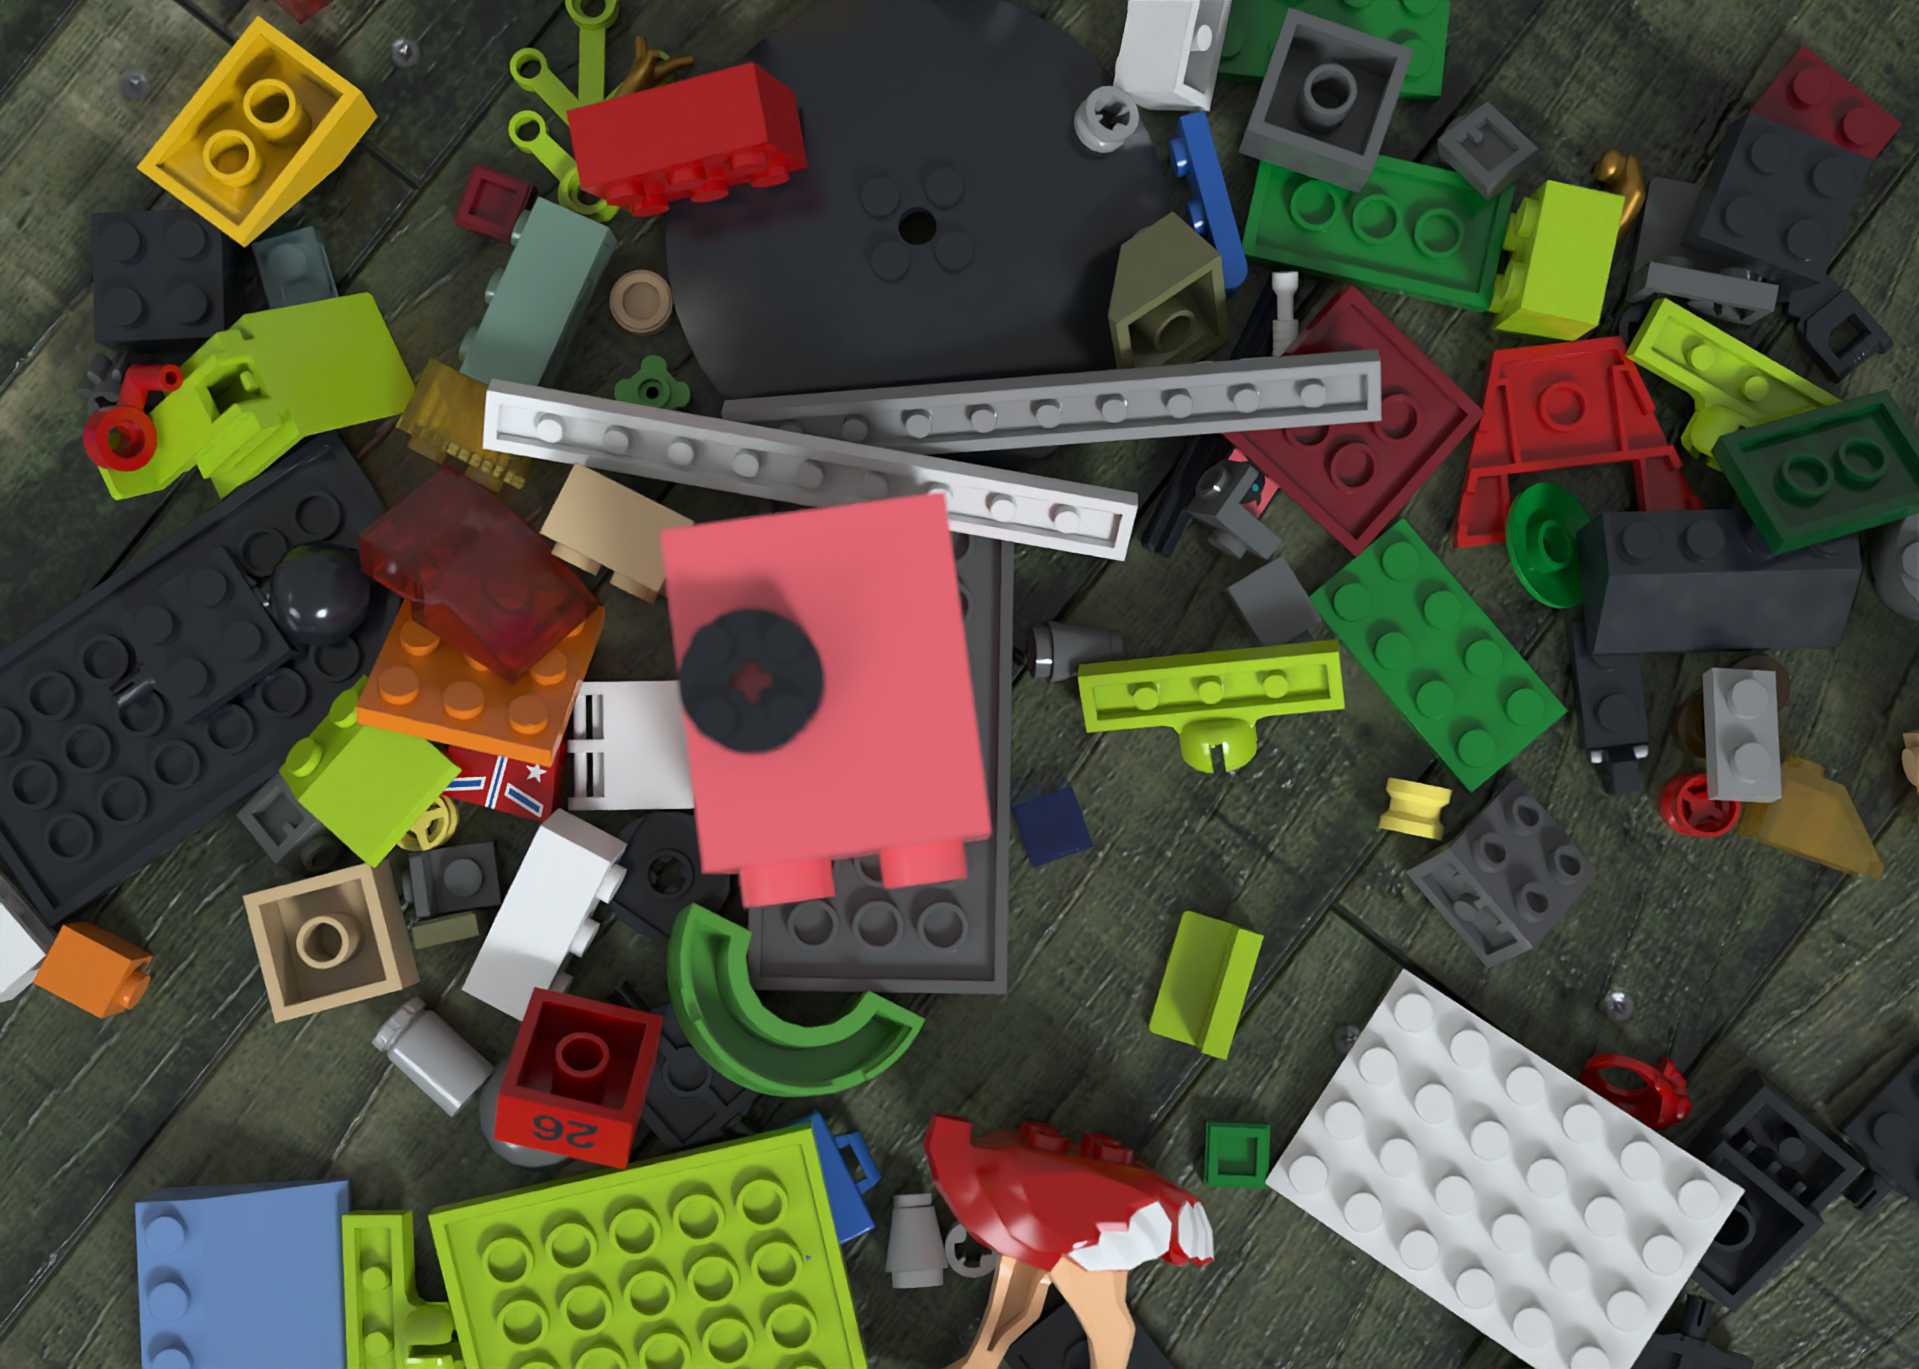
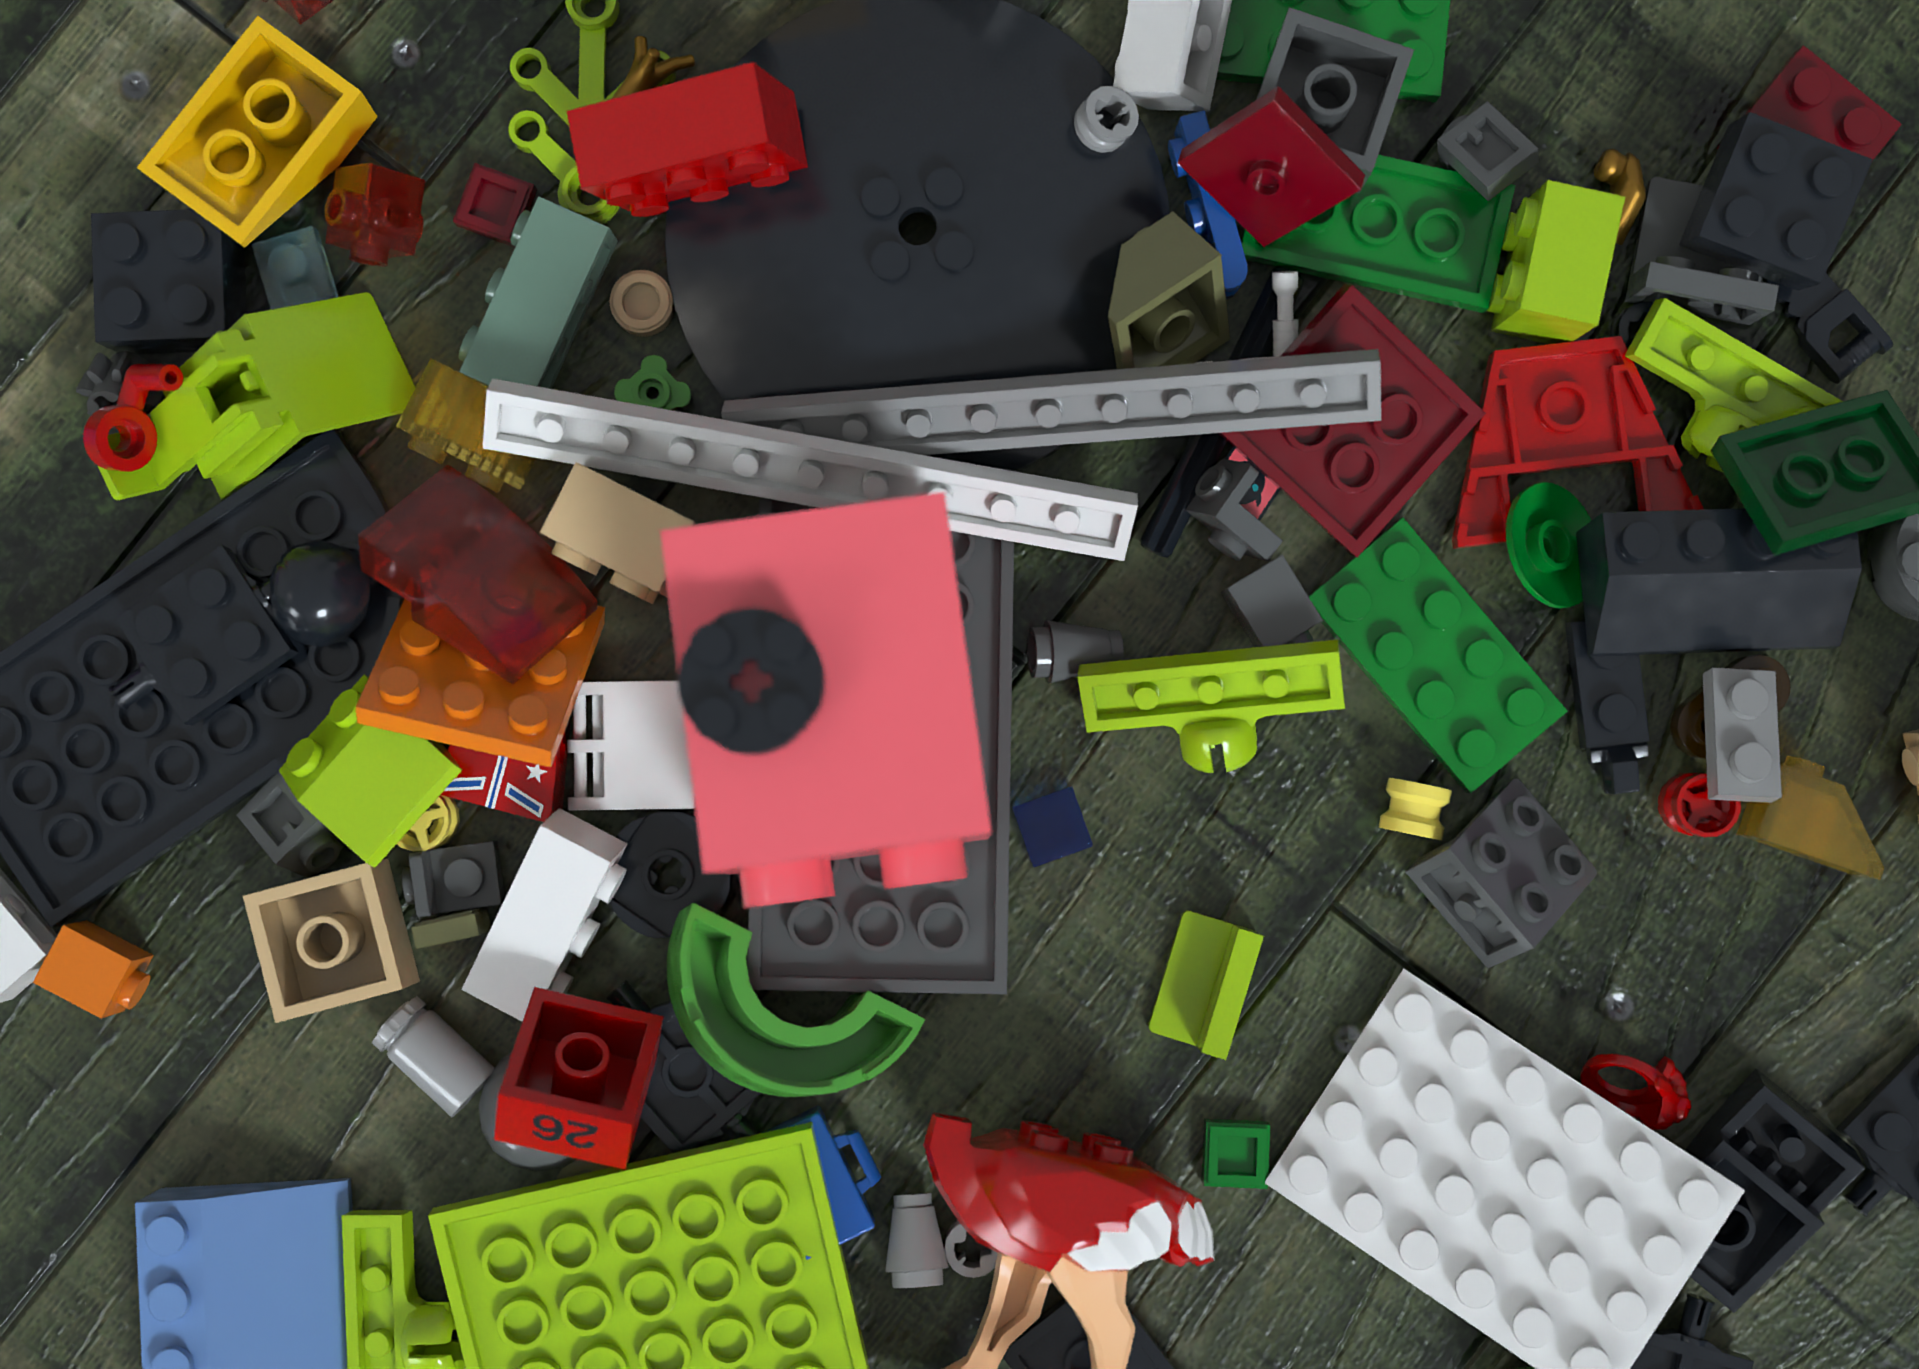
(374, 213): none -> clear red brick
(1271, 167): none -> dark red plate

